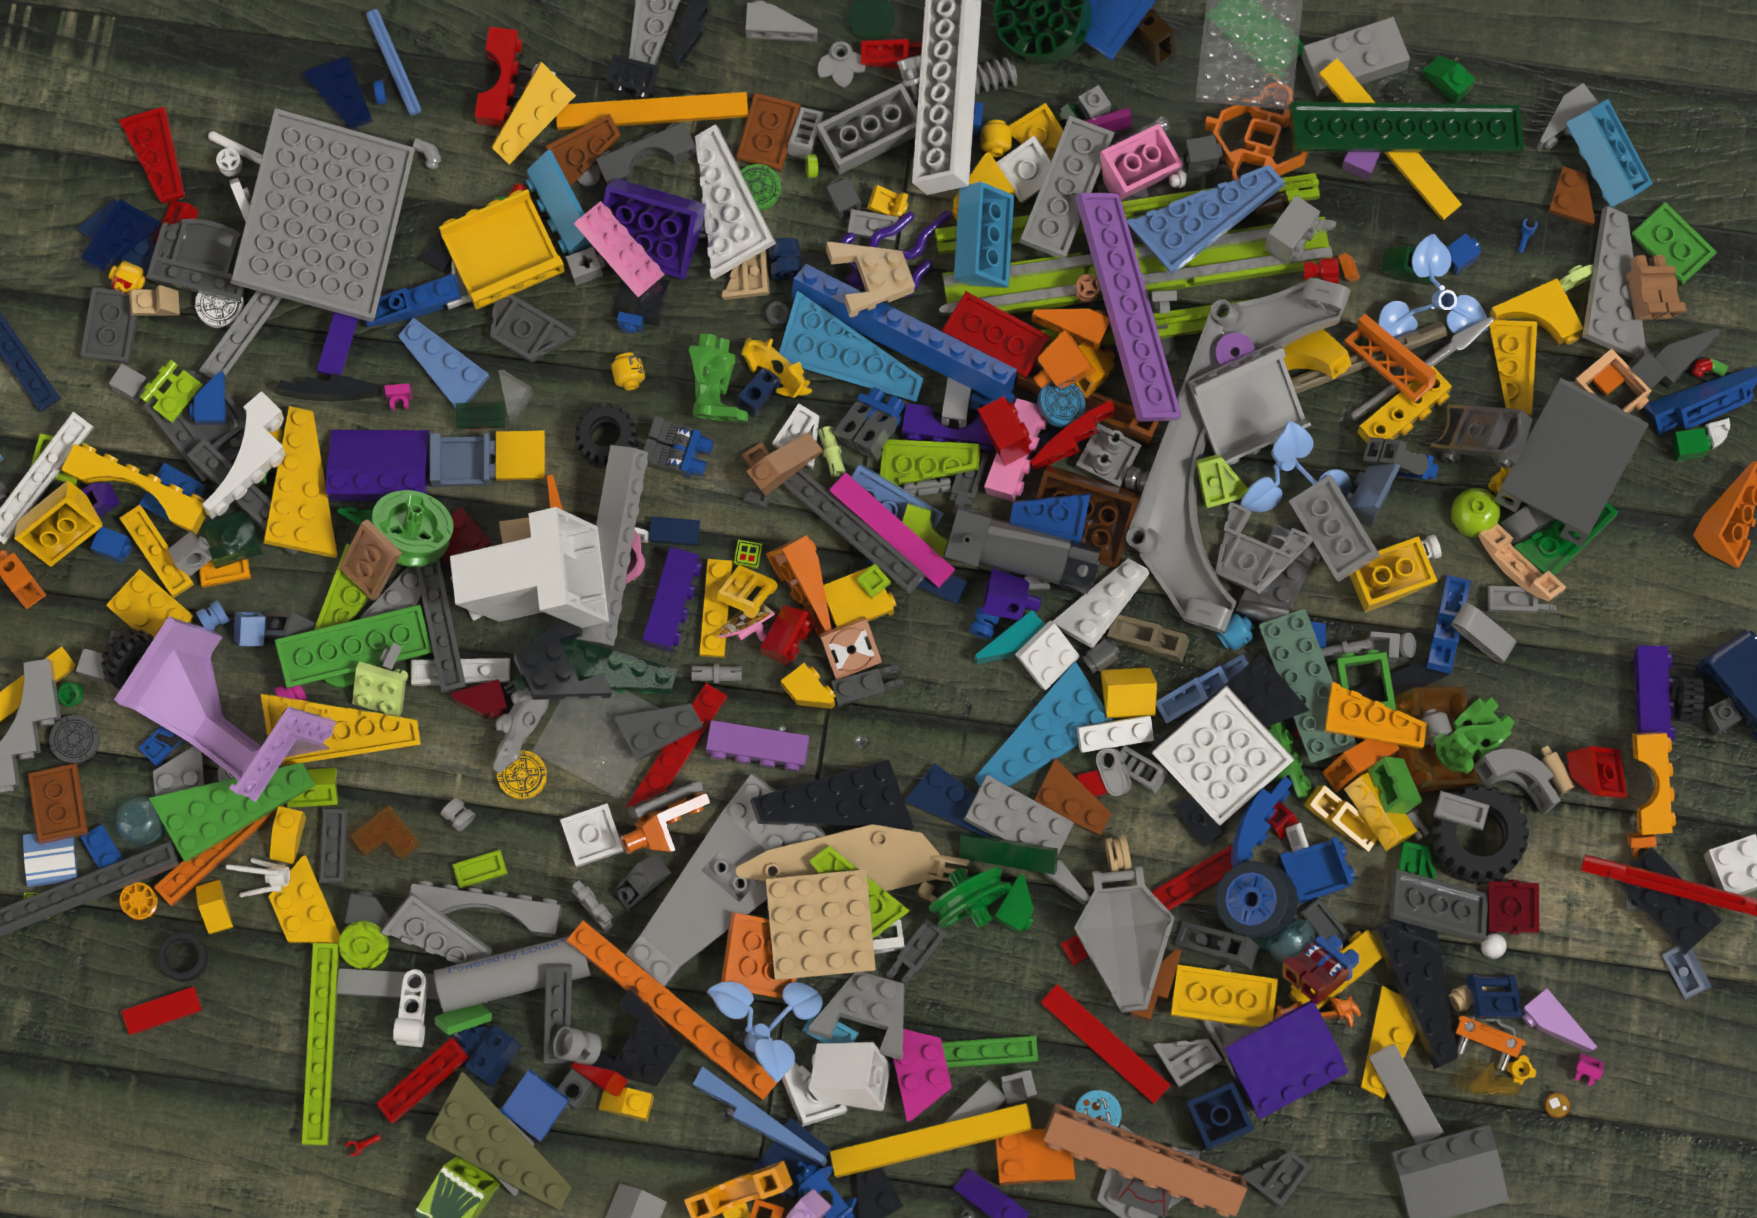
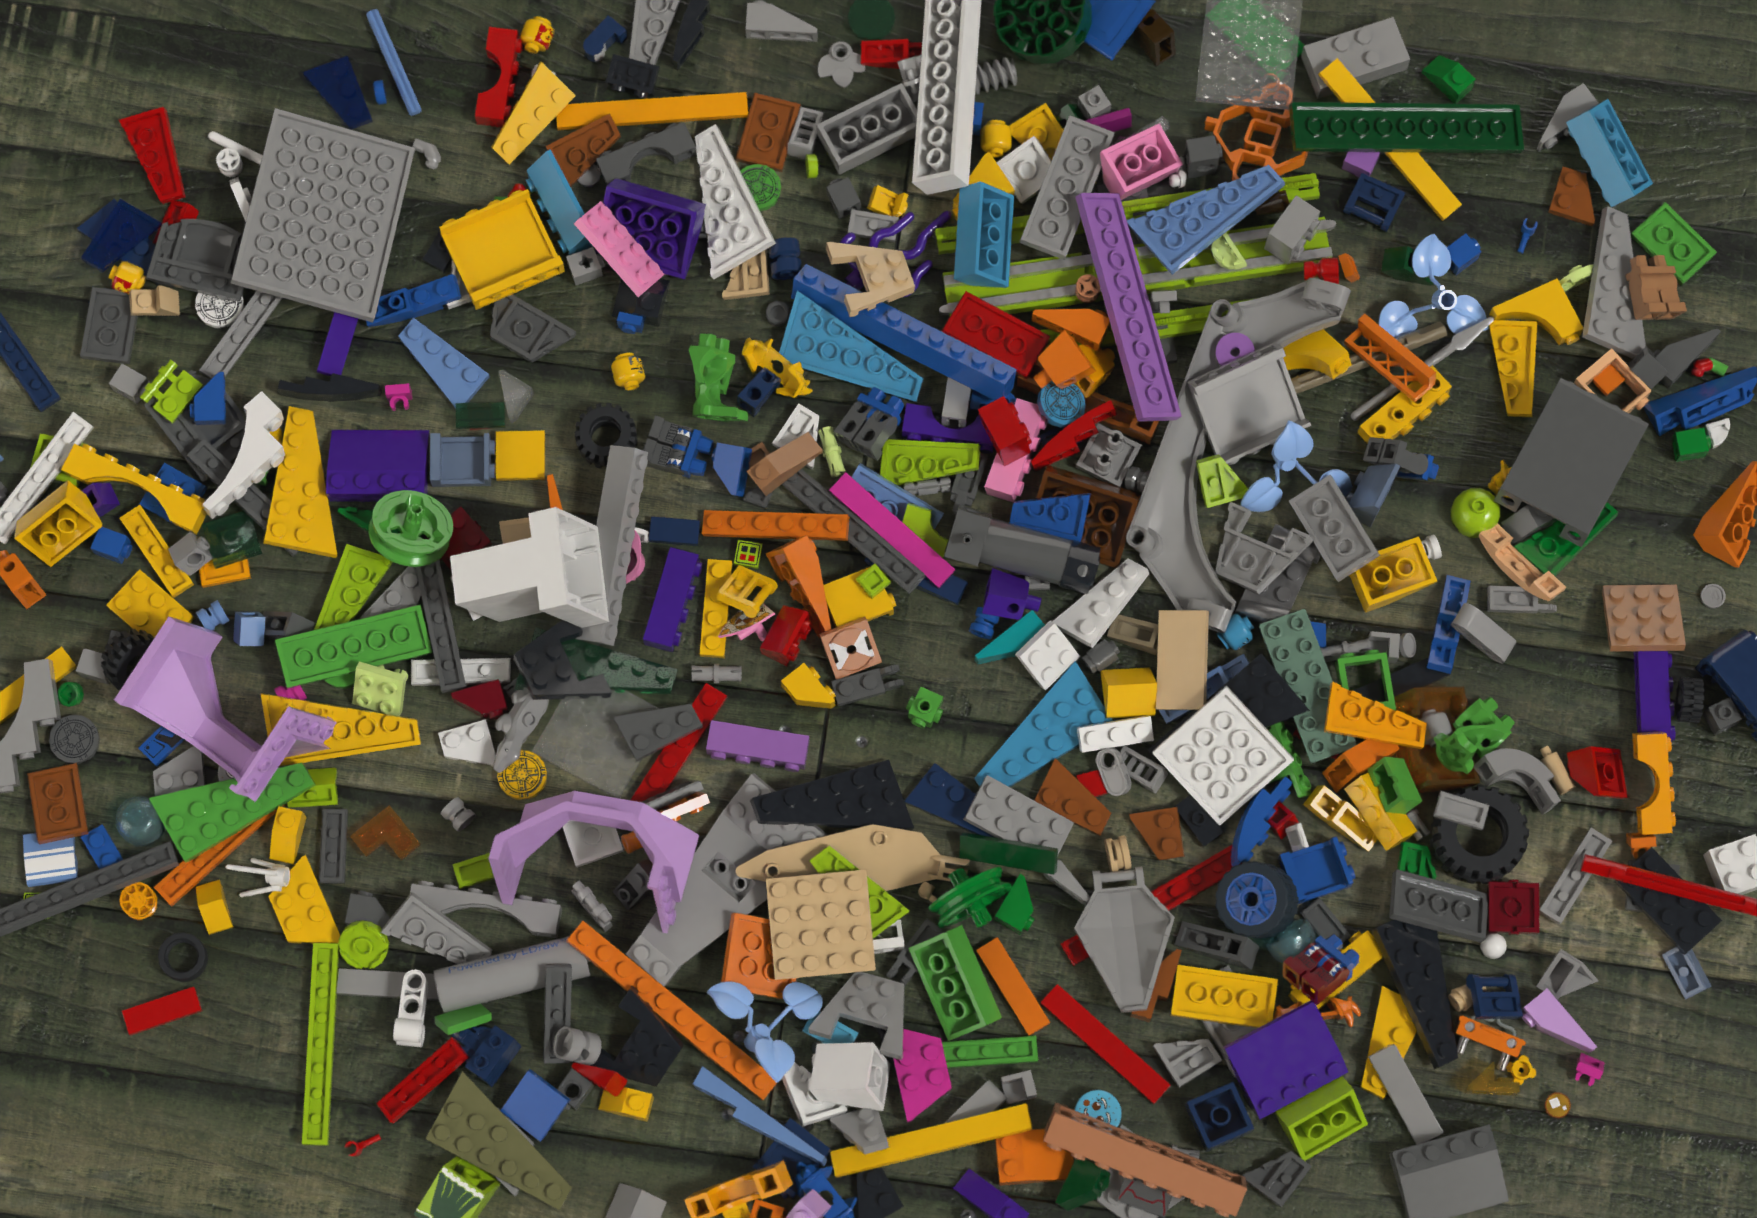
(370, 560): medium nougat tile -> none
(389, 656): light grey plate -> none
(469, 743): none -> white wing
(537, 34): none -> yellow head
(602, 38): none -> dark blue leg
(663, 839): none -> lavender panel
(731, 466): none -> blue slope
(775, 525): none -> orange plate
(862, 1129): none -> light grey wing
(927, 700): none -> bright green brick
(955, 983): none -> bright green slope
(1013, 986): none -> orange tile
(1082, 1185): none -> dark green slope
(1161, 832): none -> dark orange wing
(1182, 659): none -> tan tile
(1227, 254): none -> yellowish green plate
(1322, 1118): none -> lime slope
(1377, 195): none -> dark blue plate
(1483, 432): flat silver piece -> none
(1565, 975): none -> light grey slope
(1572, 879): none -> light grey plate
(1643, 618): none -> medium nougat plate
(1712, 596): none -> light grey piece

